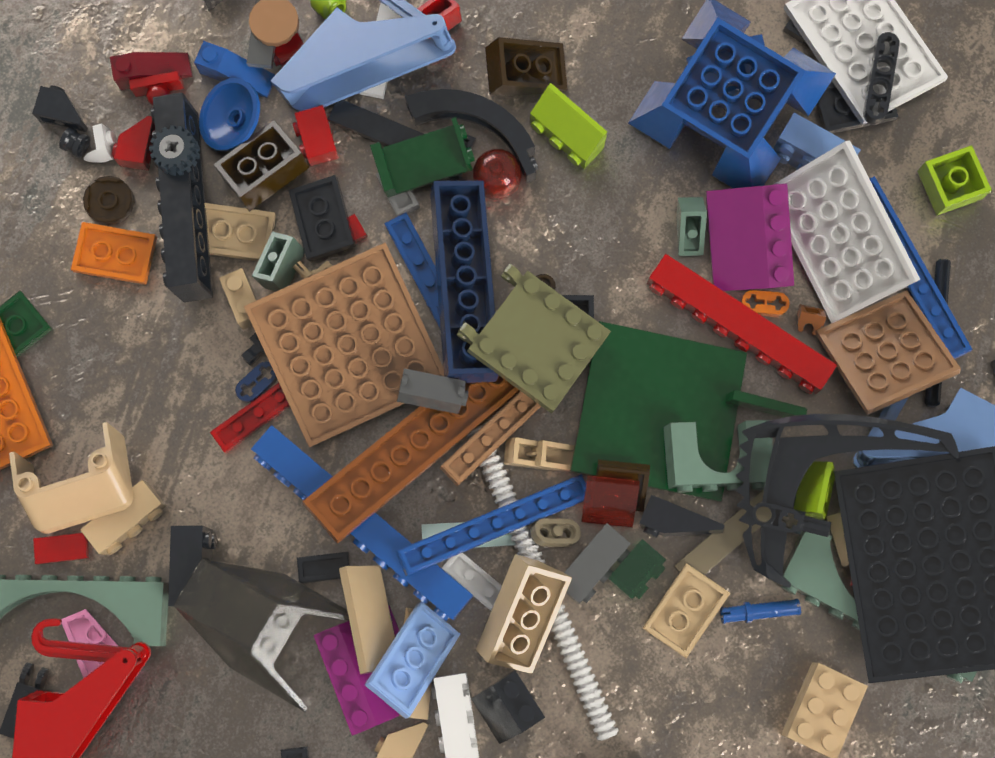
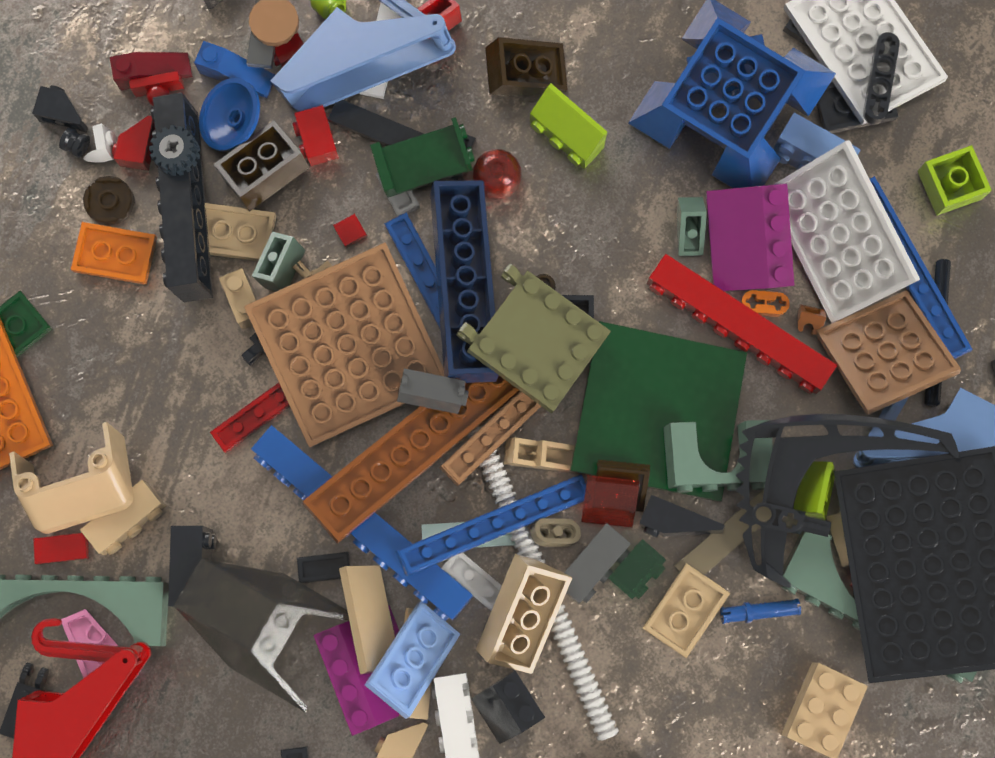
(252, 378): dark blue beam -> none
(322, 218): black plate -> none
(474, 108): black arch -> none
(764, 404): dark green tile -> none

